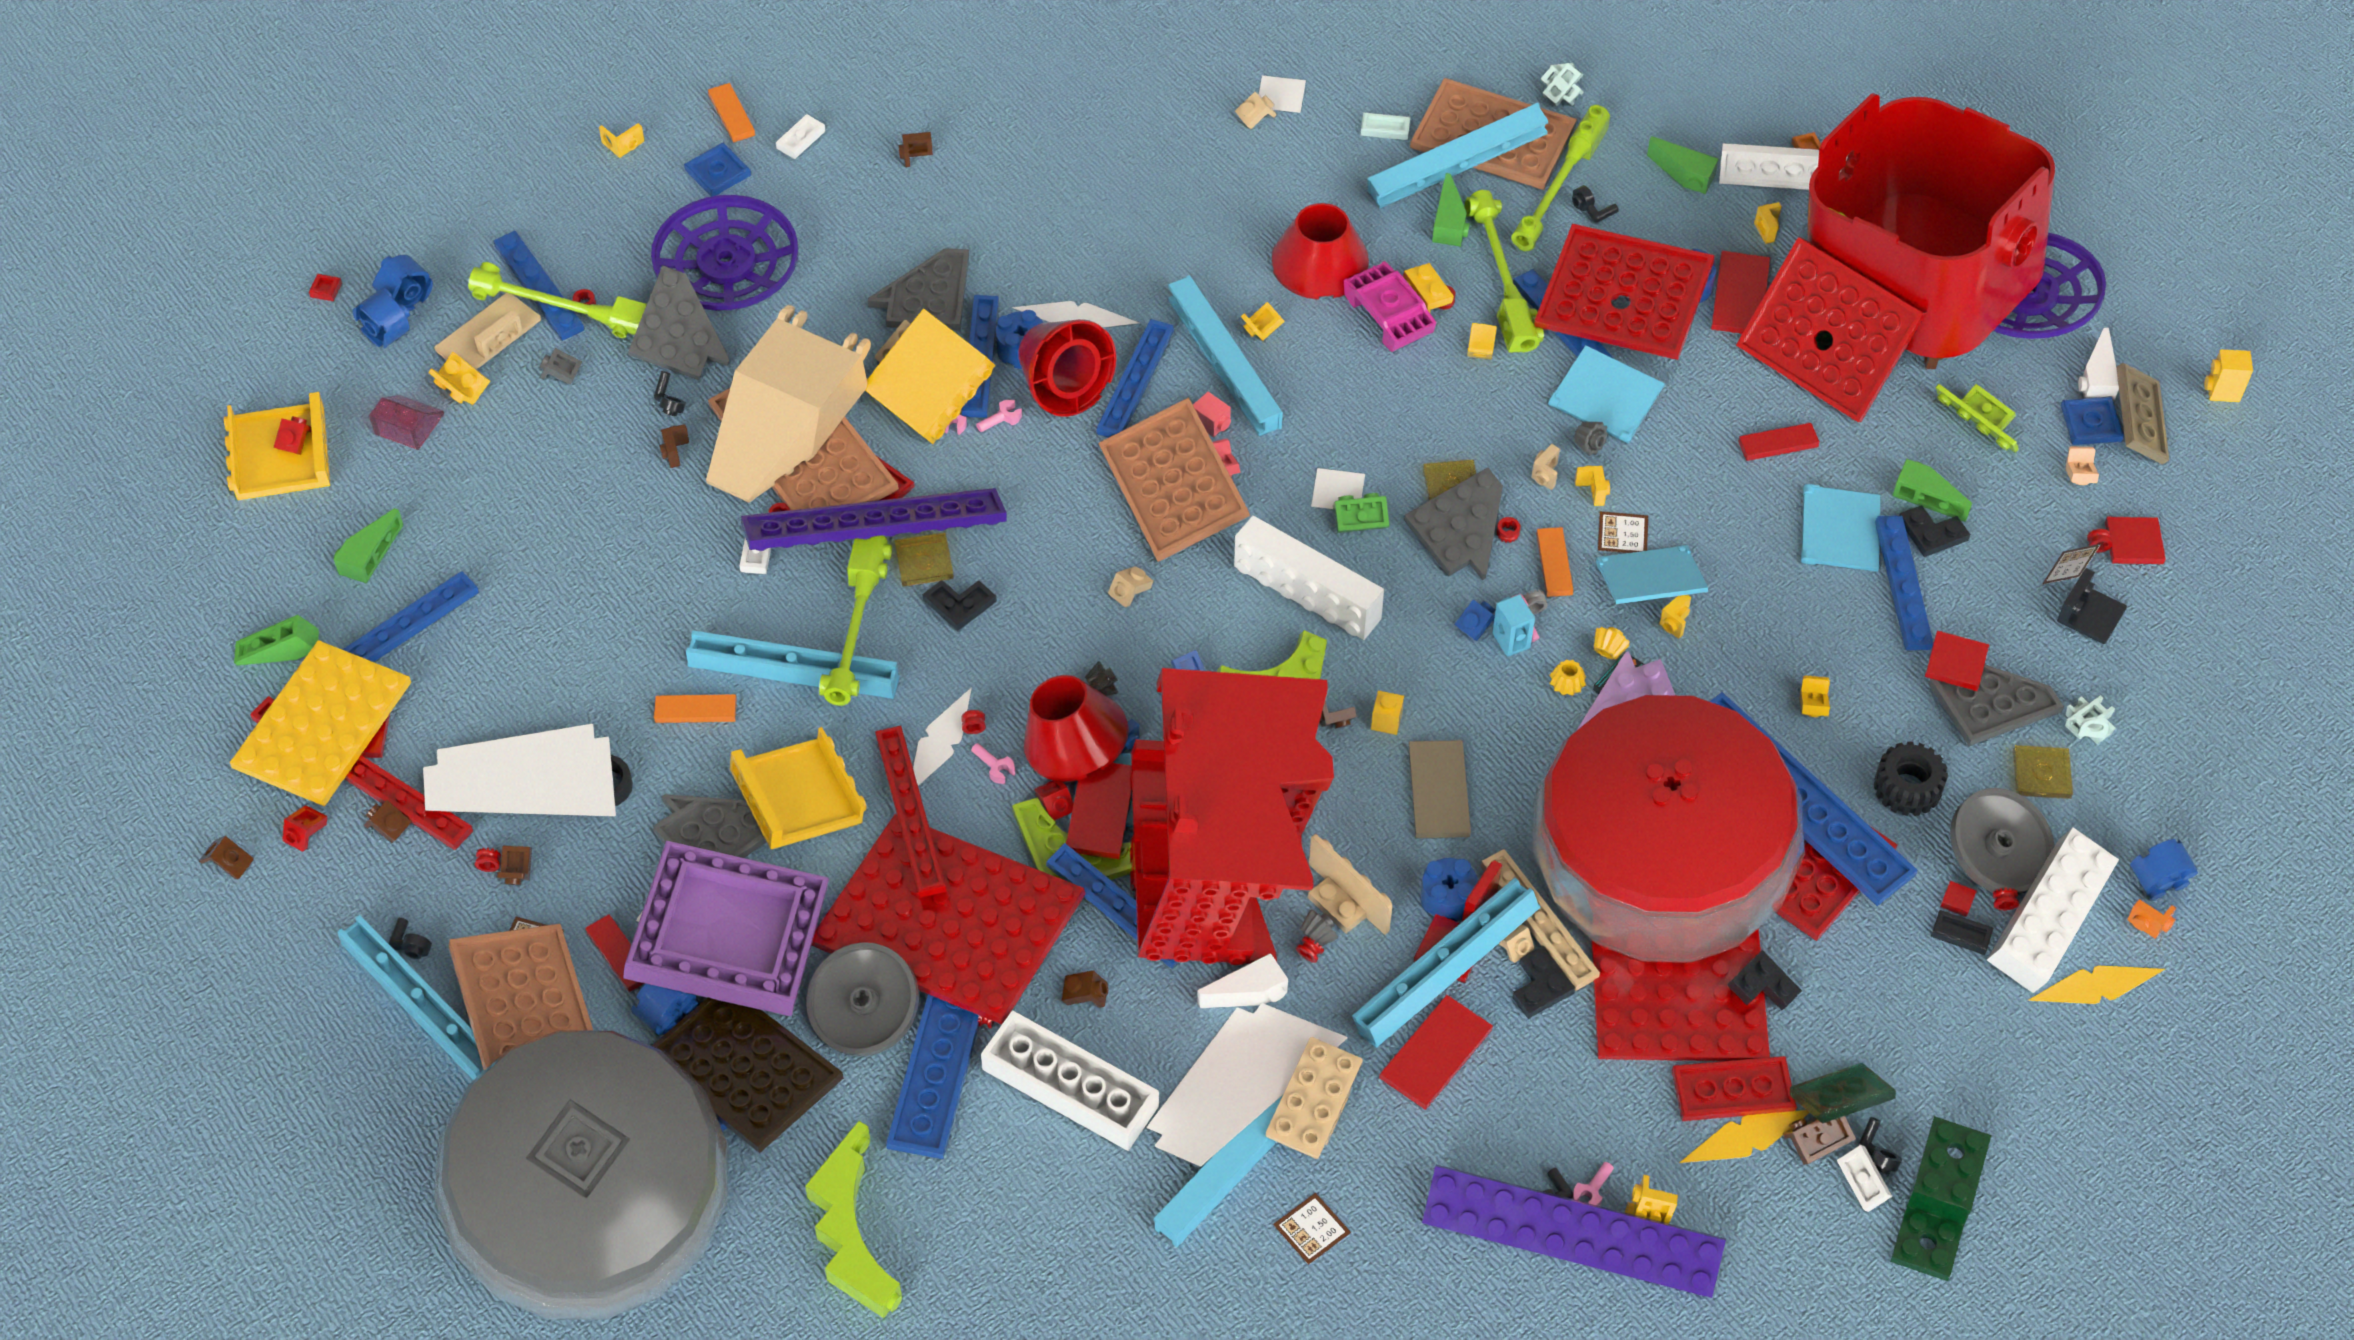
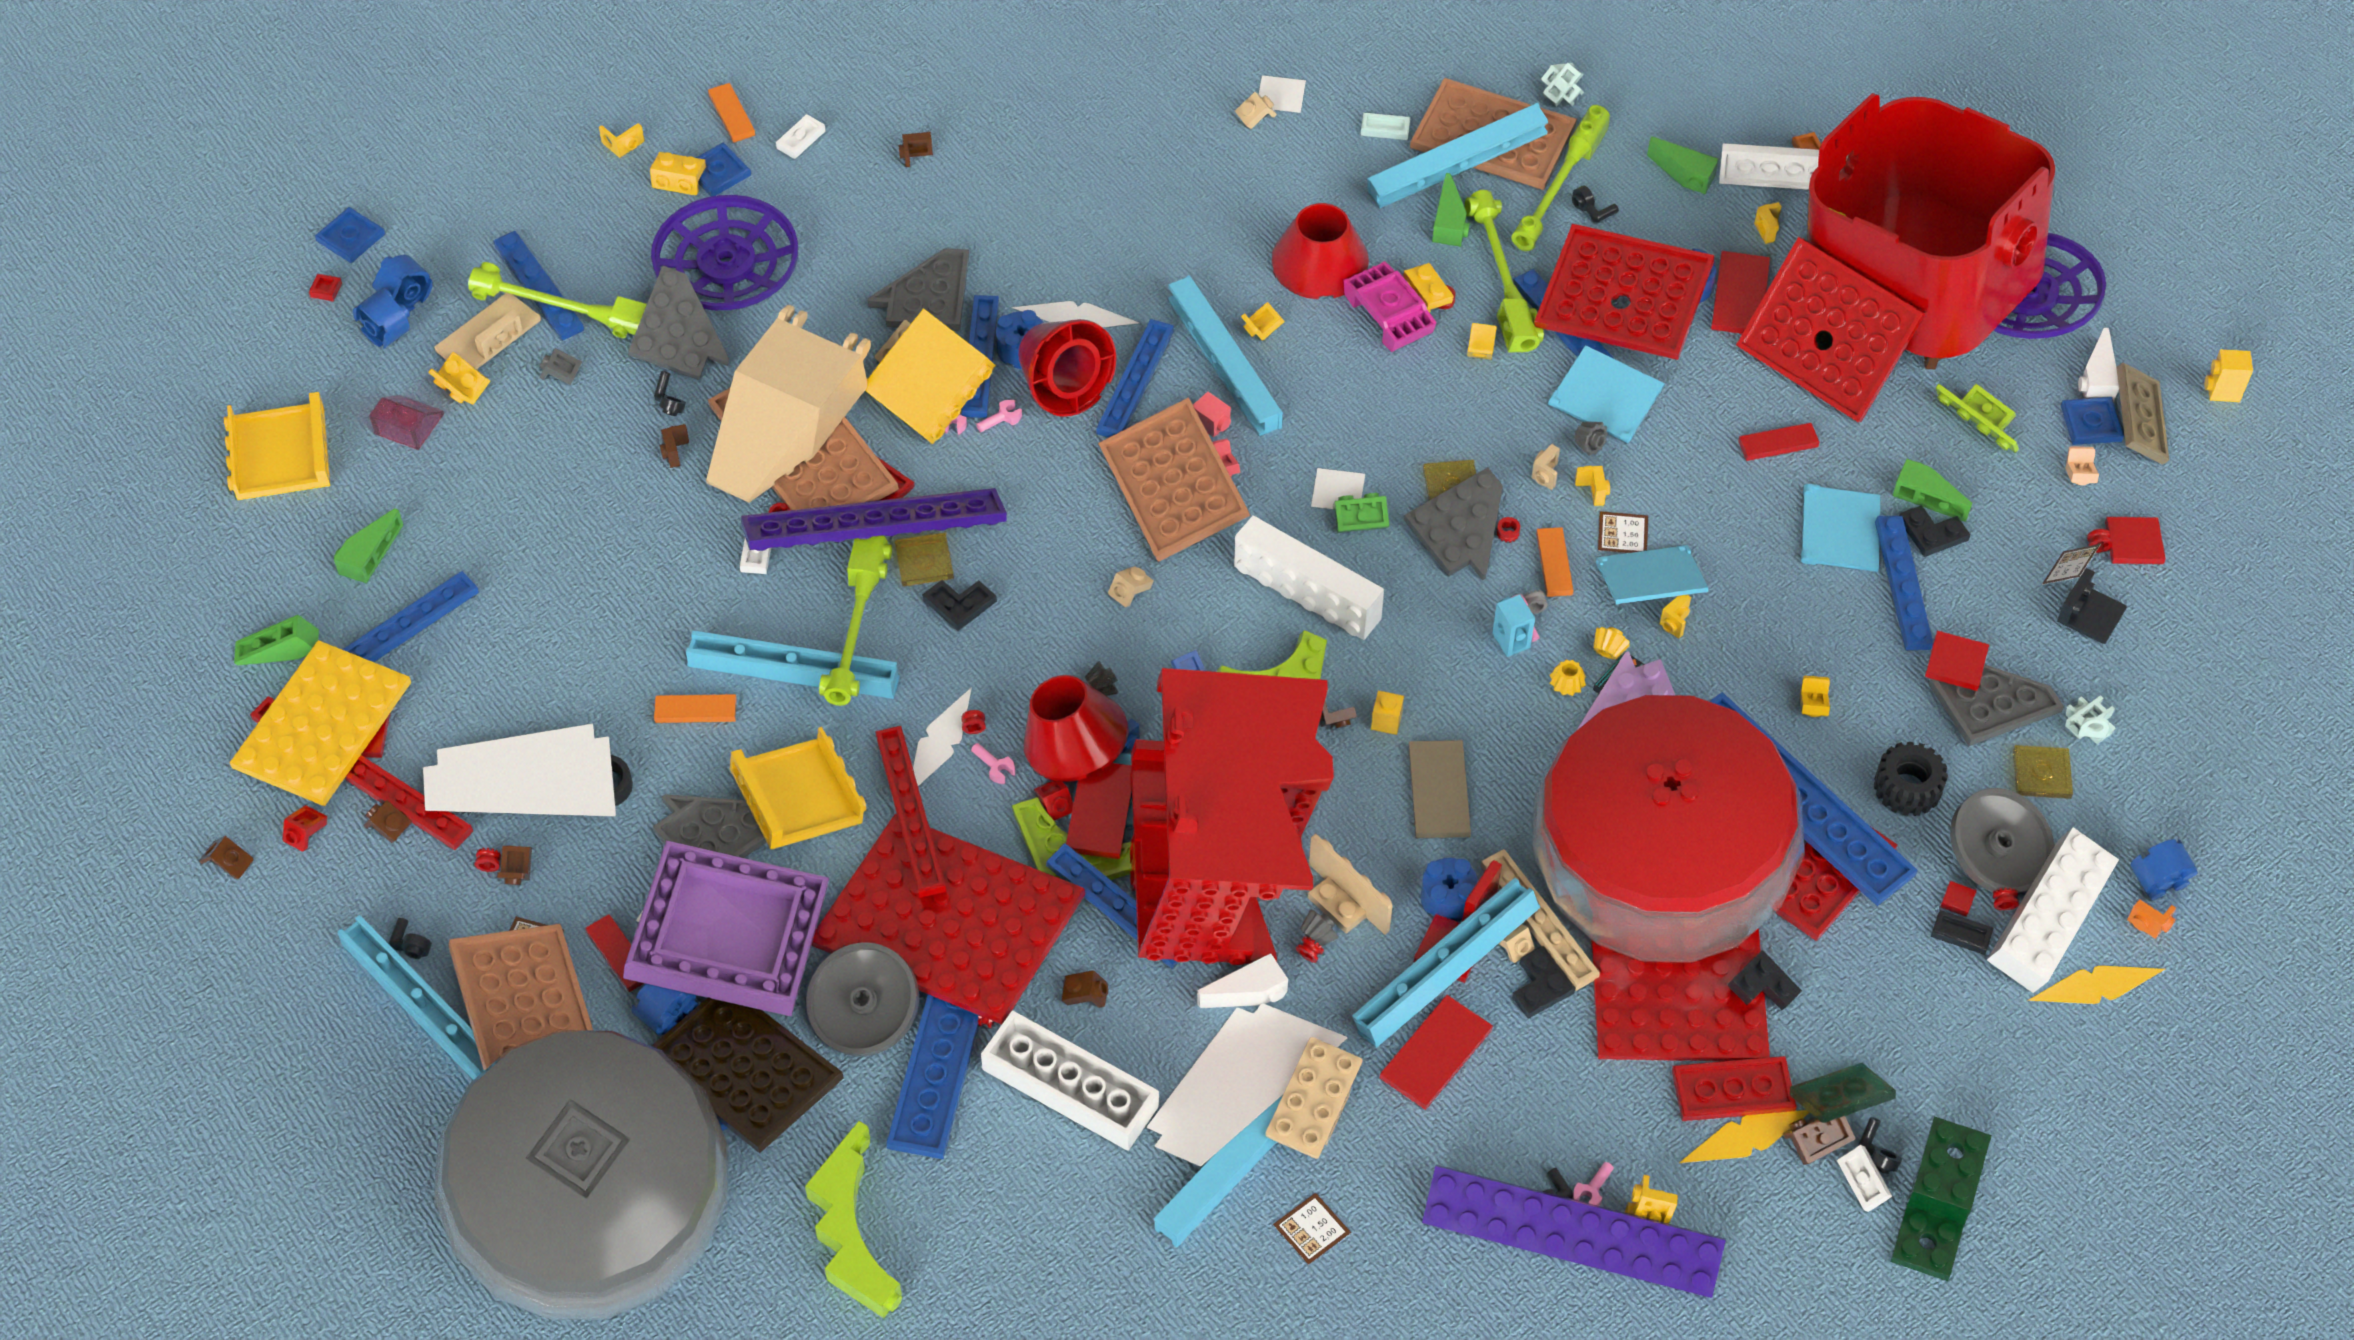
(292, 435): red bracket -> none
(350, 235): none -> blue tile
(584, 293): red bush -> none
(677, 173): none -> yellow bracket
(1476, 619): blue bracket -> none

